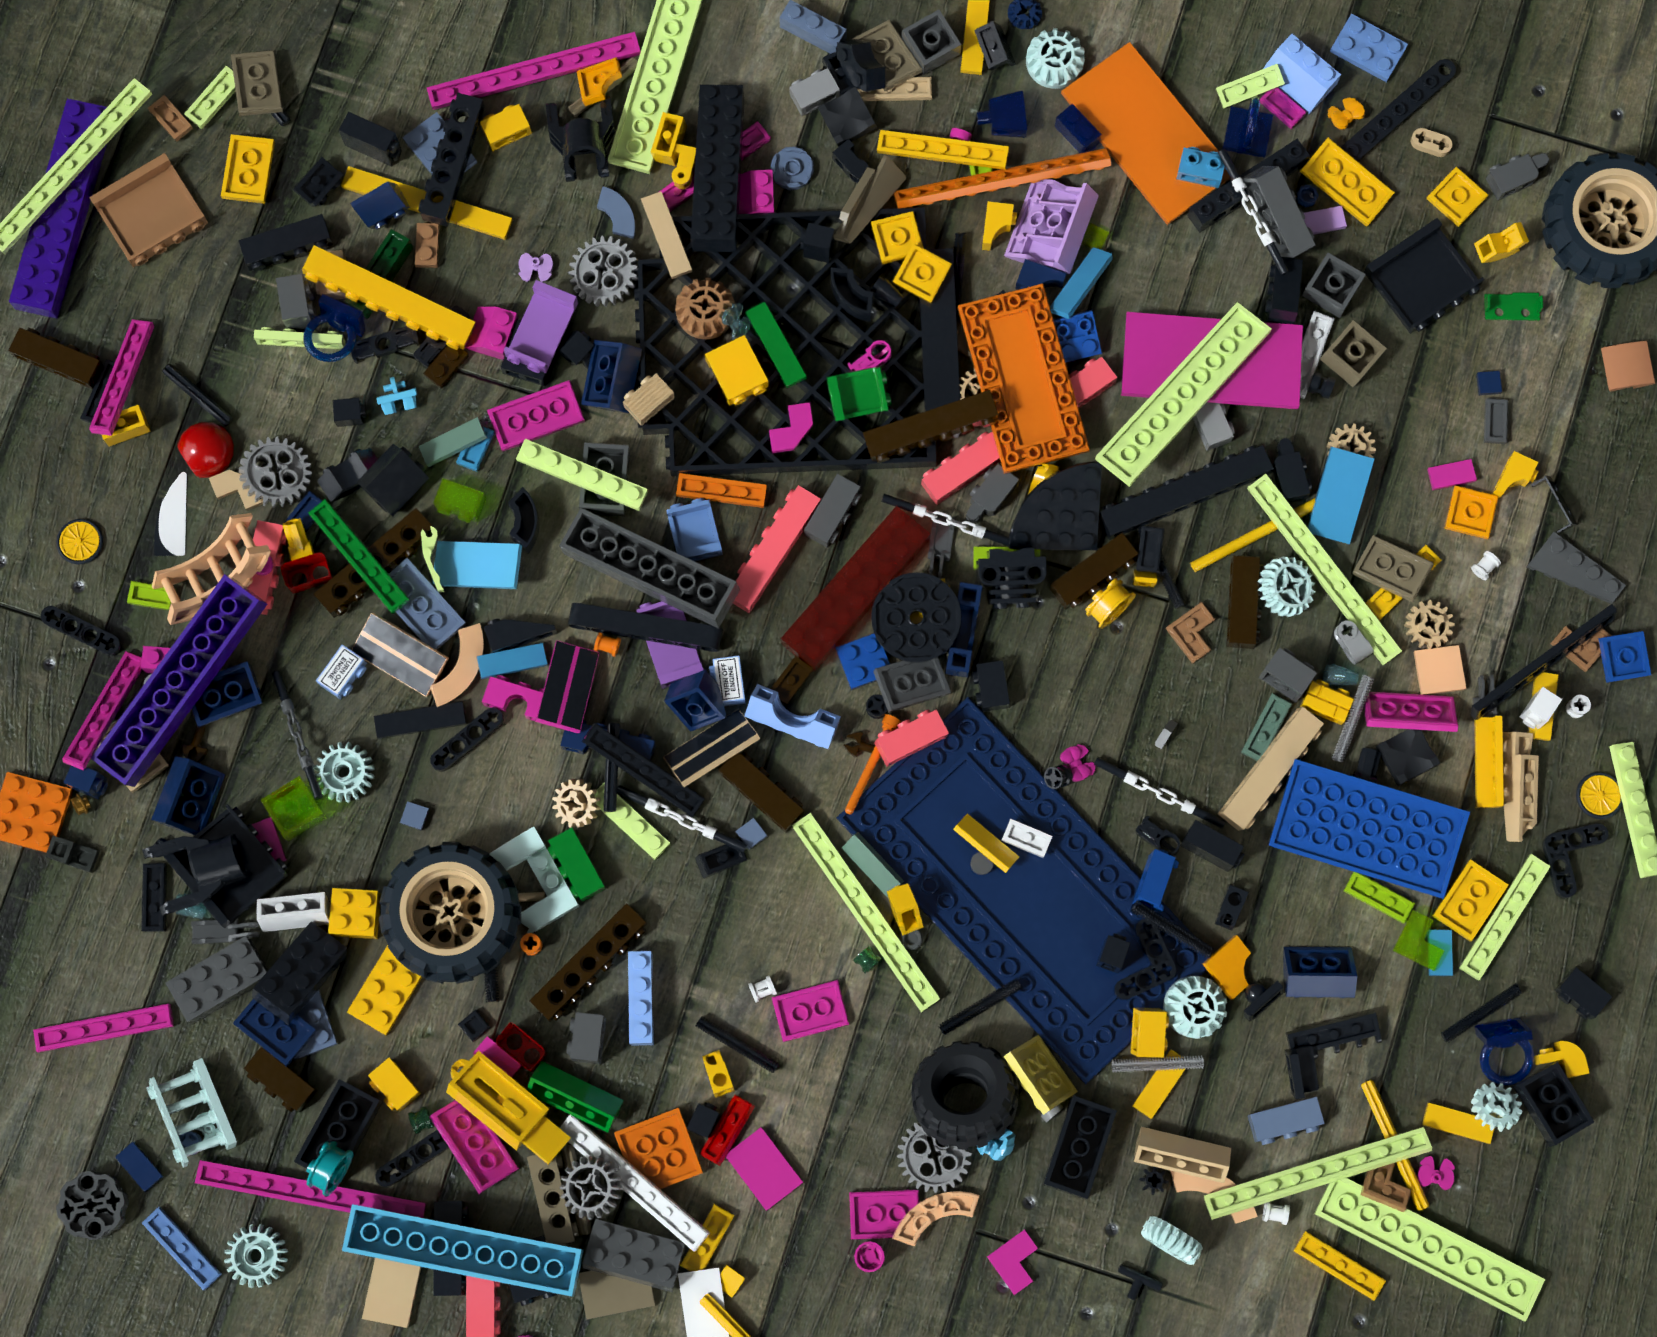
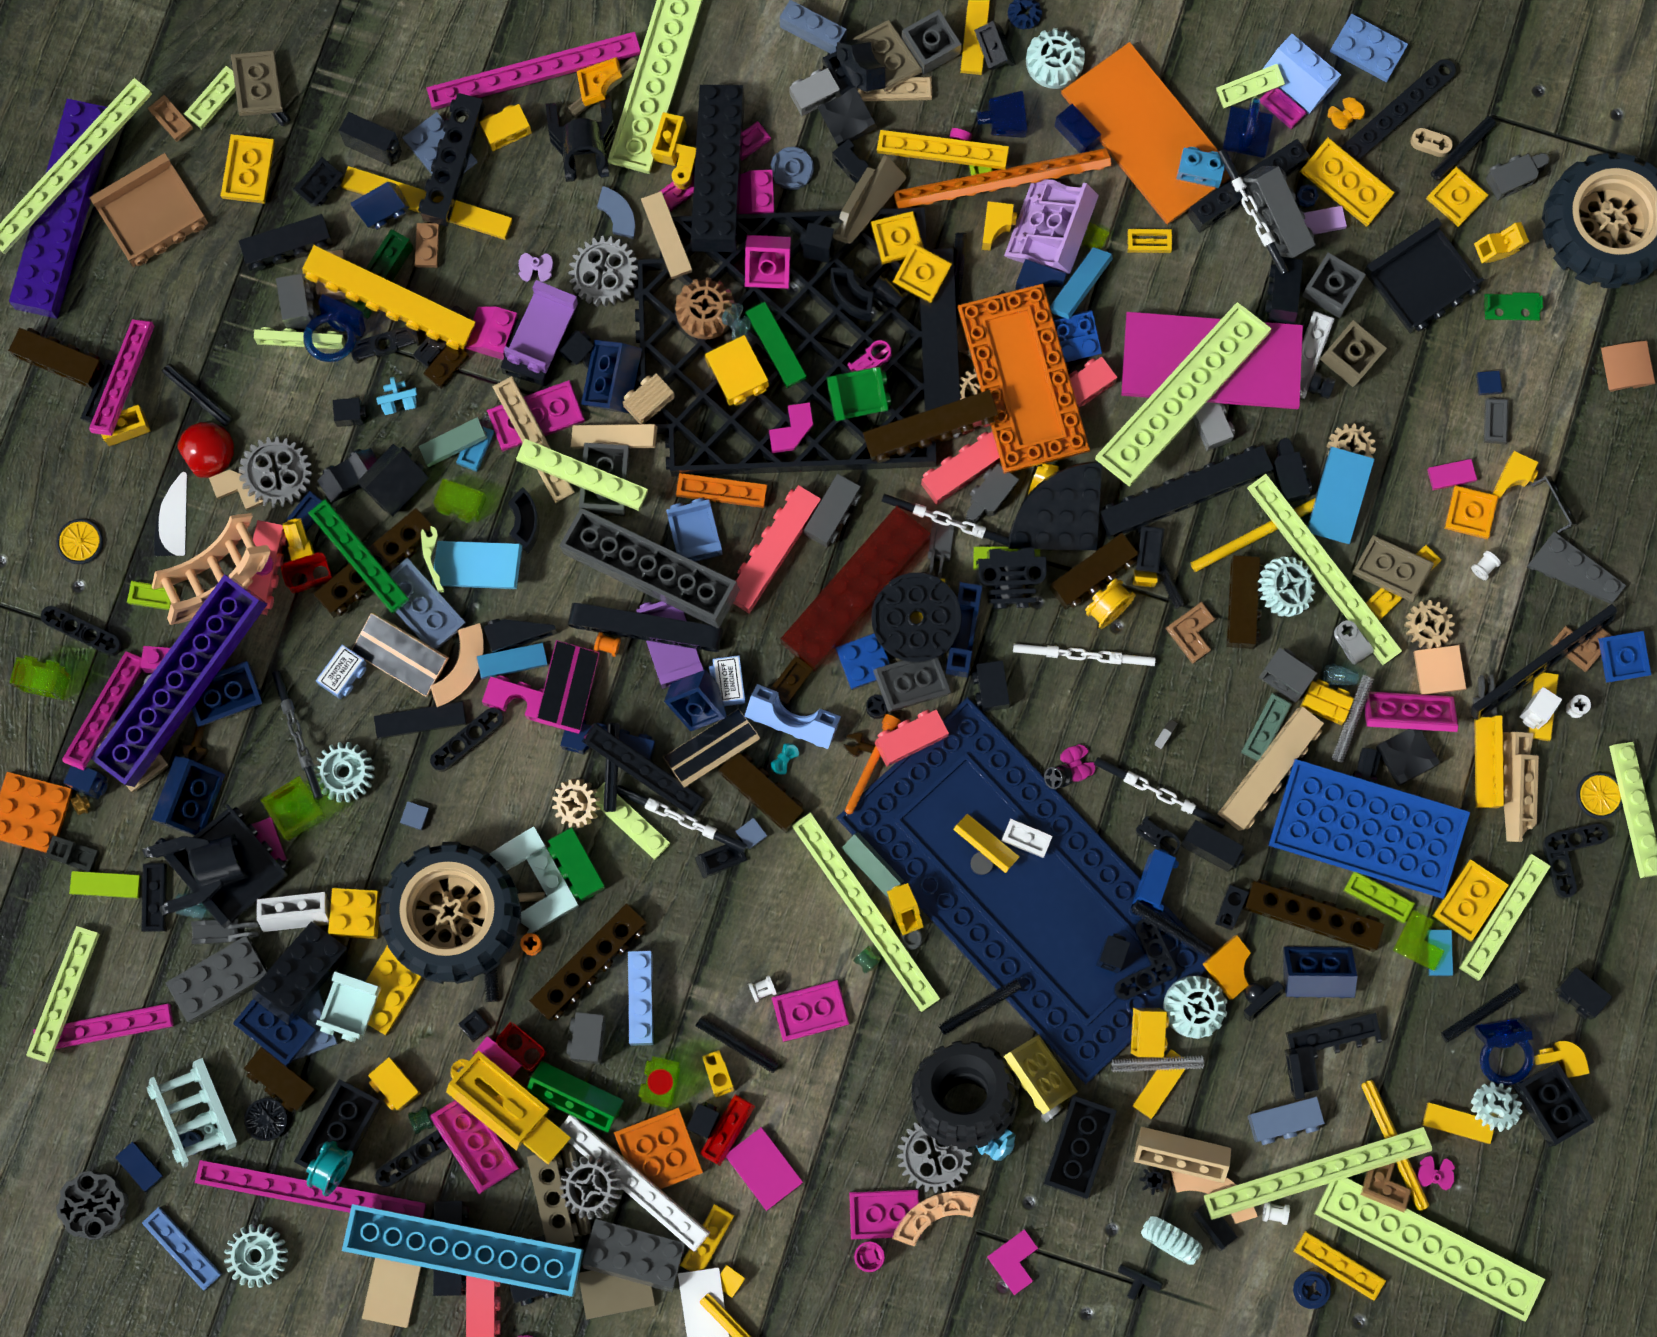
(40, 678): none -> clear neon green brick
(62, 995): none -> yellowish green plate
(105, 884): none -> lime tile
(265, 1119): none -> black wheel
(348, 1007): none -> light aqua panel
(529, 429): none -> tan tile
(633, 435): none -> tan tile
(660, 1083): none -> clear neon green brick
(767, 261): none -> dark pink slope
(779, 765): none -> teal piece
(1054, 652): none -> white piece
(1149, 249): none -> yellow tile
(1216, 1230): none -> black panel
(1322, 1287): none -> dark blue gear
(1371, 926): none -> dark brown brick
(1463, 148): none -> black axle

